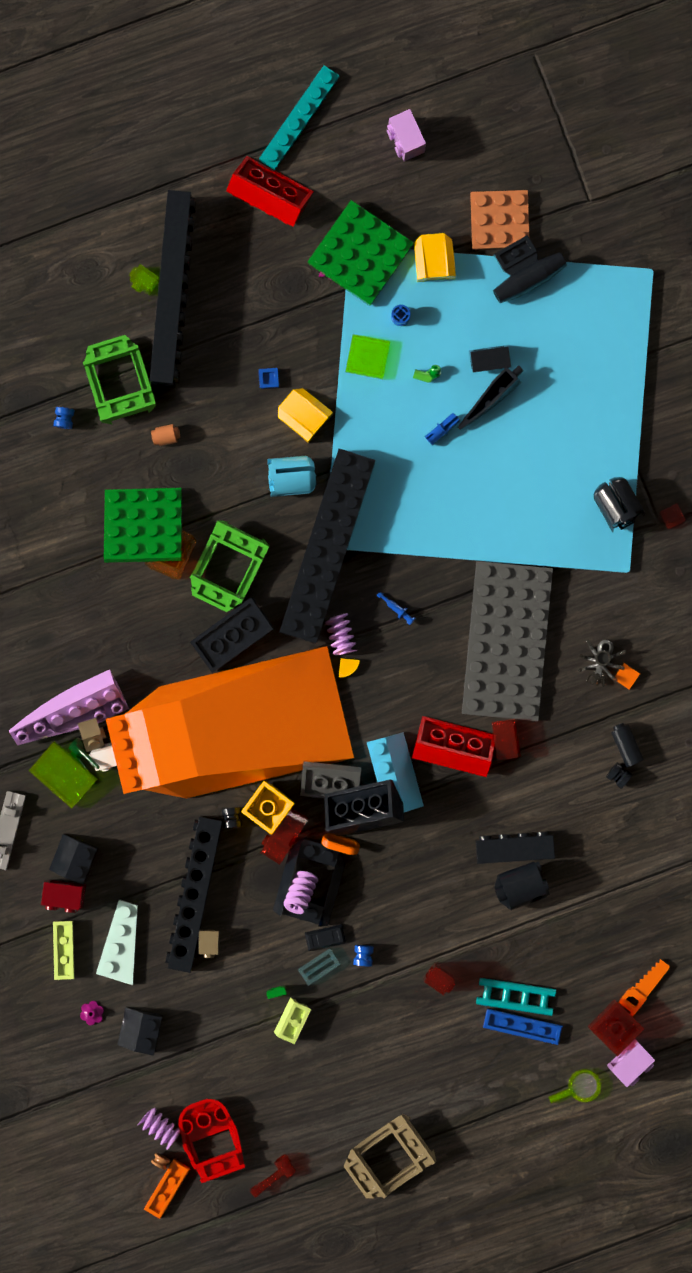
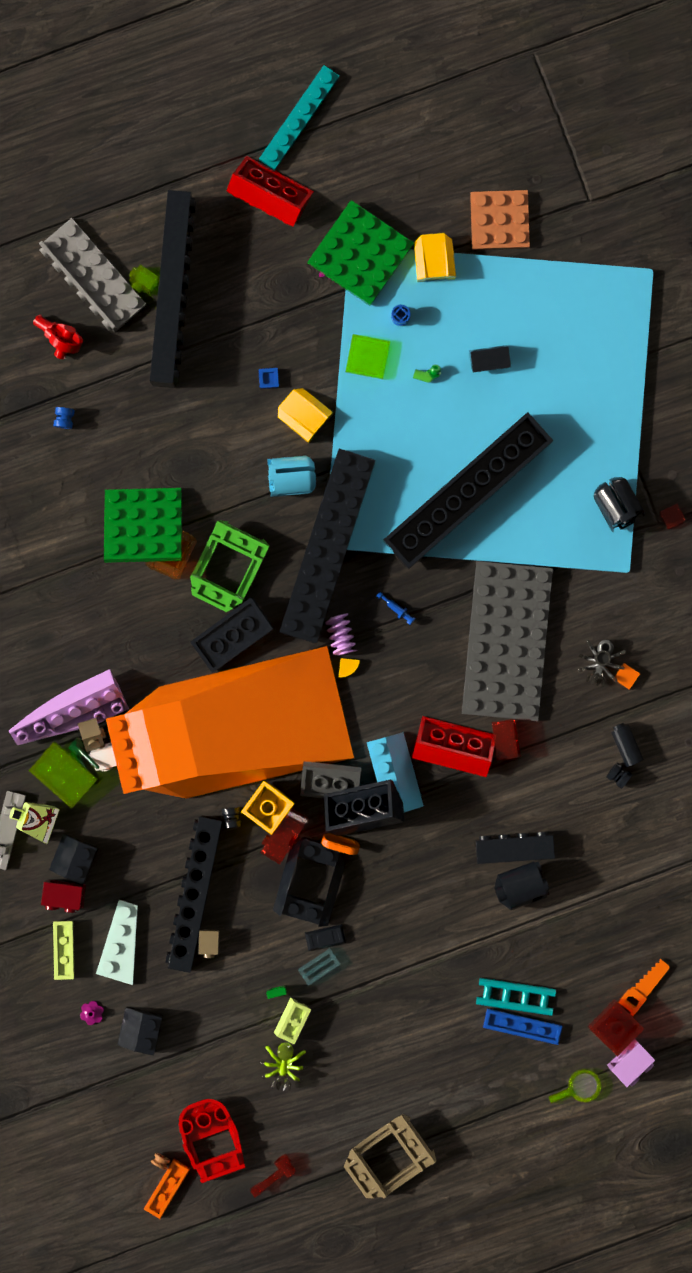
(35, 820): none -> torso
(60, 336): none -> red pin
(92, 275): none -> light grey bracket
(127, 404): bright green wedge -> none
(159, 1127): lavender piece -> none
(165, 435): nougat brick -> none
(283, 1062): none -> animal
(300, 892): lavender piece -> none
(363, 955): blue wheel -> none
(406, 134): lavender brick -> none
(439, 979): clear red brick -> none
(442, 428): blue axle -> none
(468, 490): none -> black brick
(494, 394): black piece -> none
(525, 270): black plate -> none

